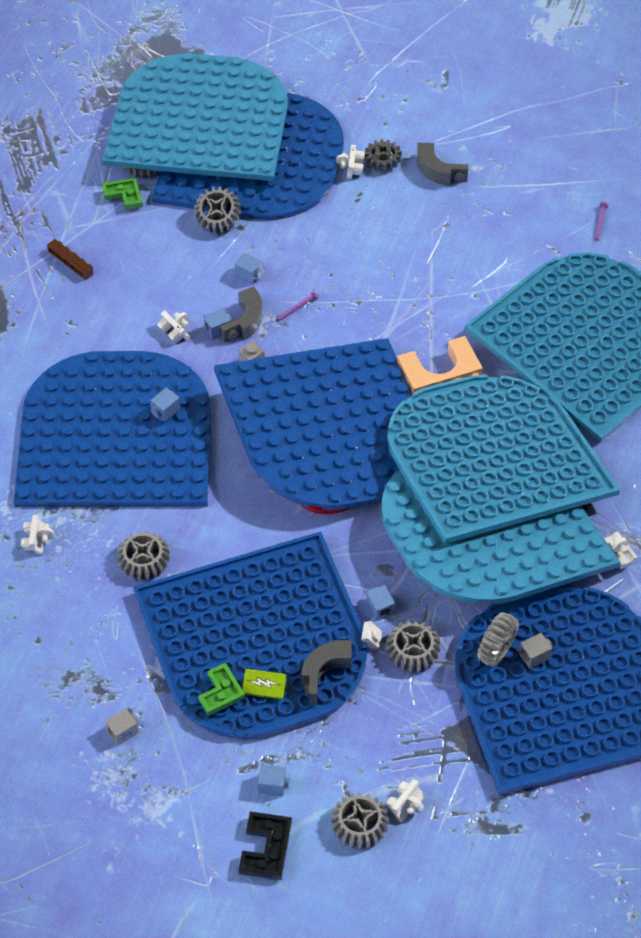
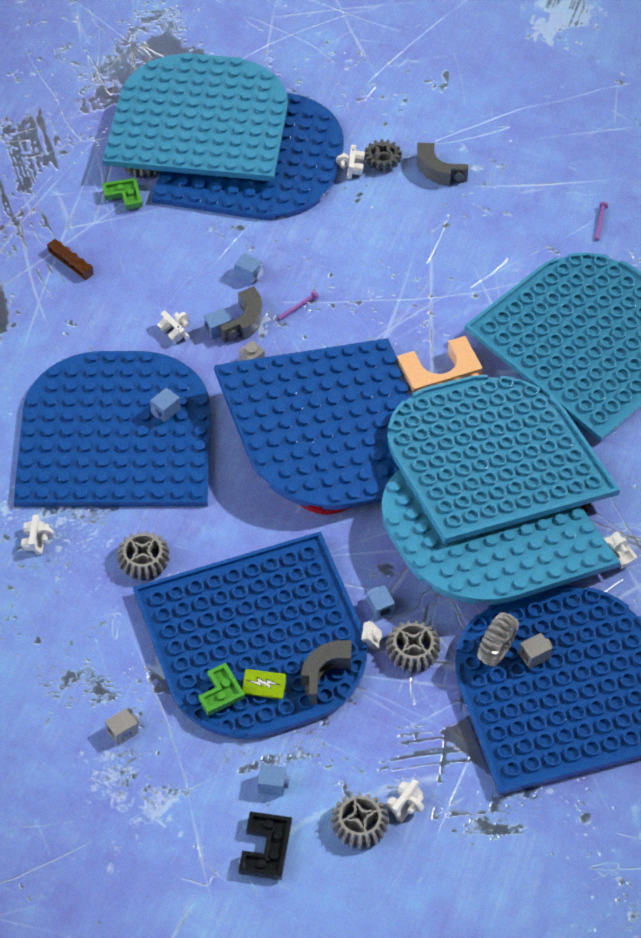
(223, 199): light grey gear -> none

